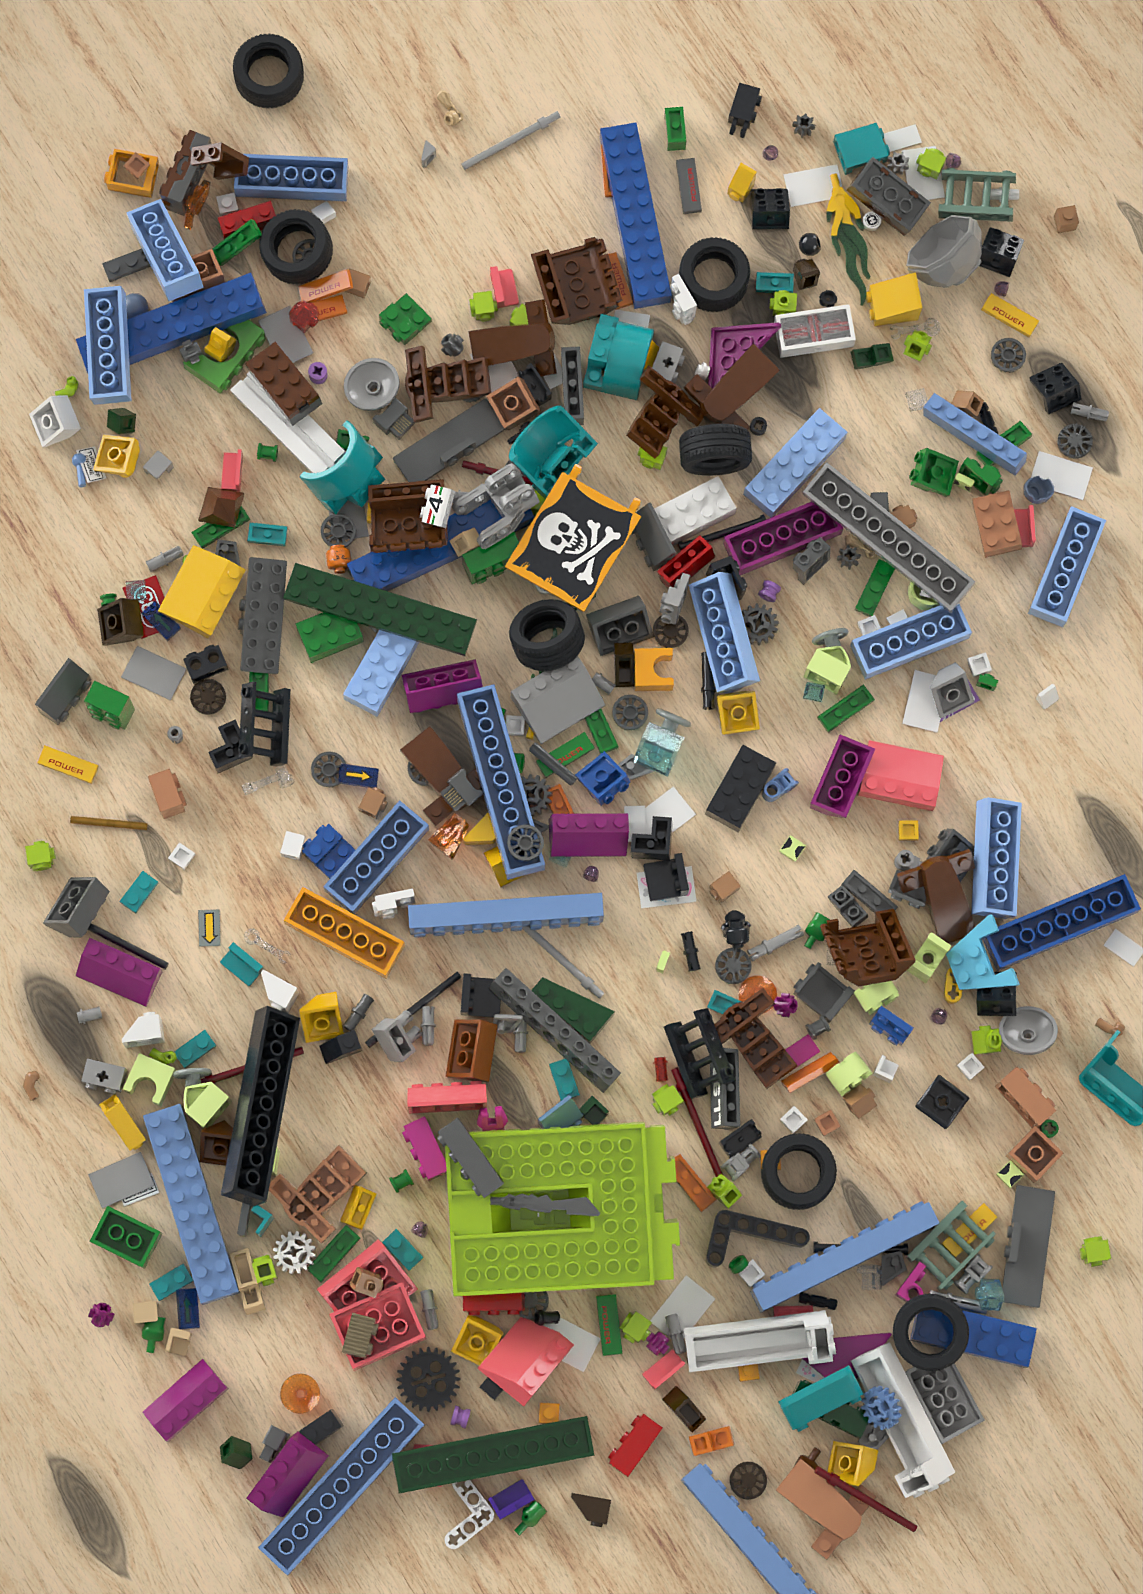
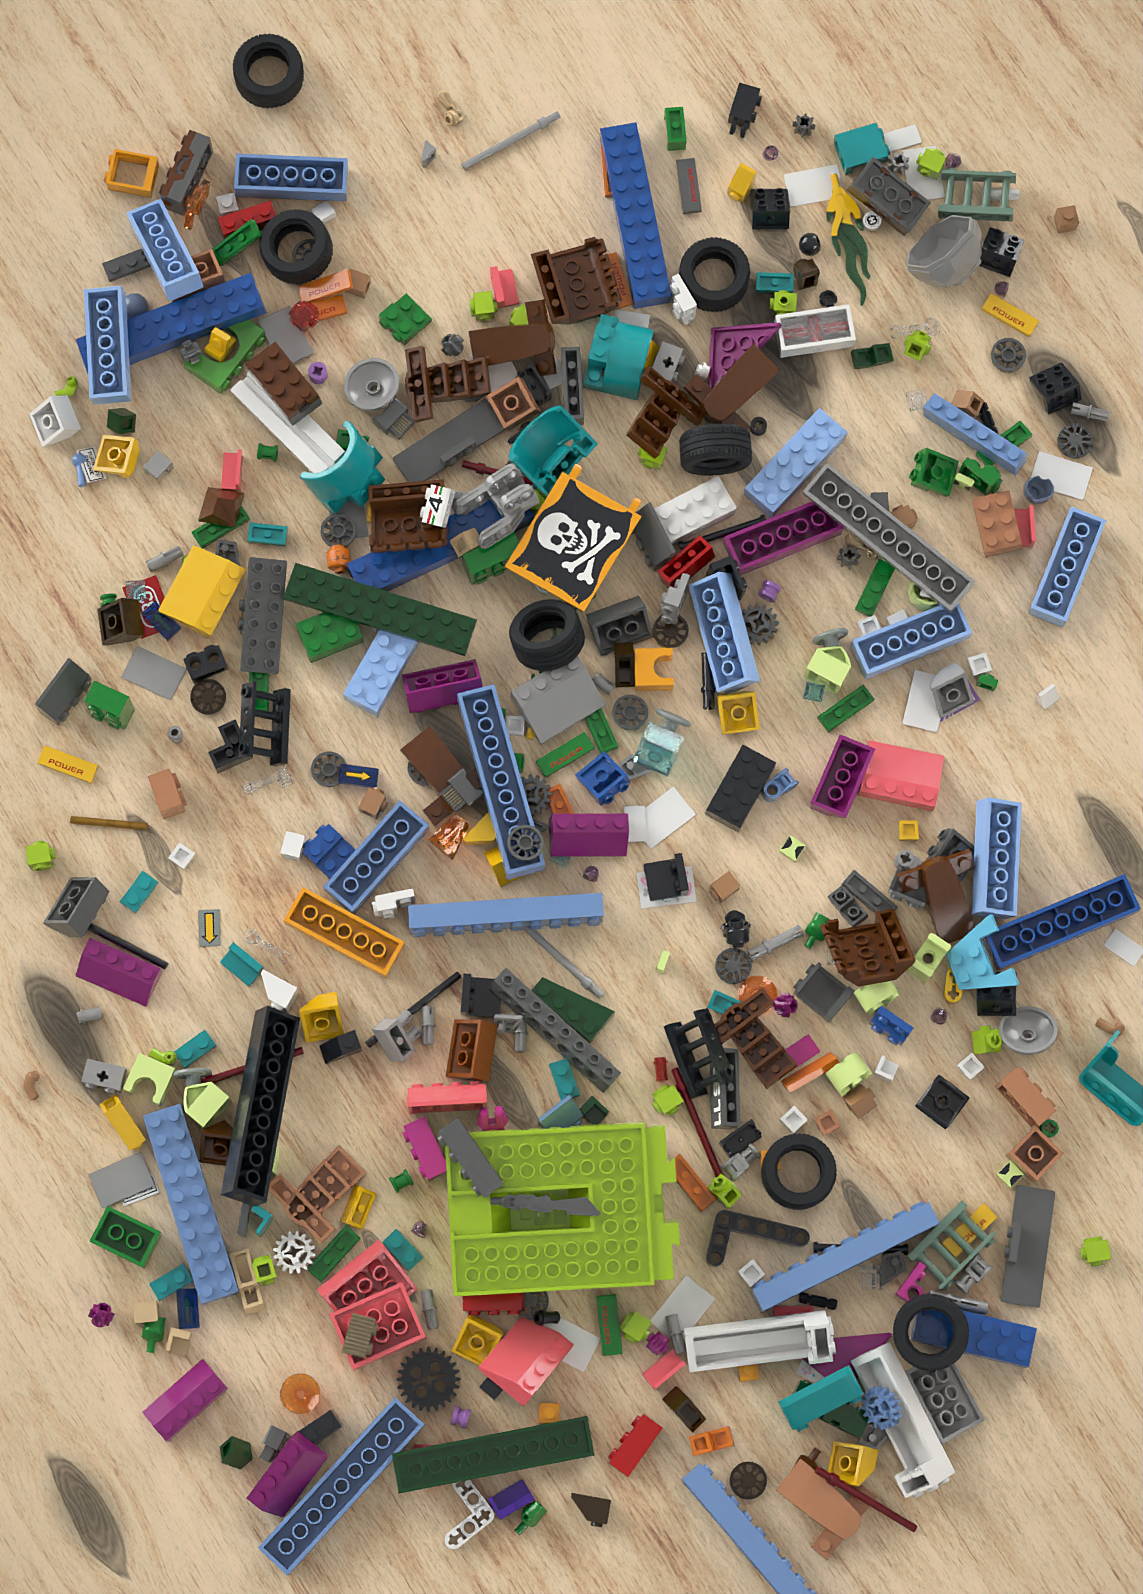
(136, 165): nougat plate -> none
(145, 1031): white slope -> none
(224, 159): reddish brown panel -> none
(358, 1012): dark grey pin -> none
(366, 1282): medium nougat brick -> none
(553, 764): dark grey axle -> none
(654, 846): black brick -> none
(690, 951): black pin -> none
(738, 1264): green tile -> none
(811, 560): dark grey plate -> none
(818, 1027): dark grey bush -> none
(895, 300): yellow slope -> none
(990, 1294): clear light blue brick -> none

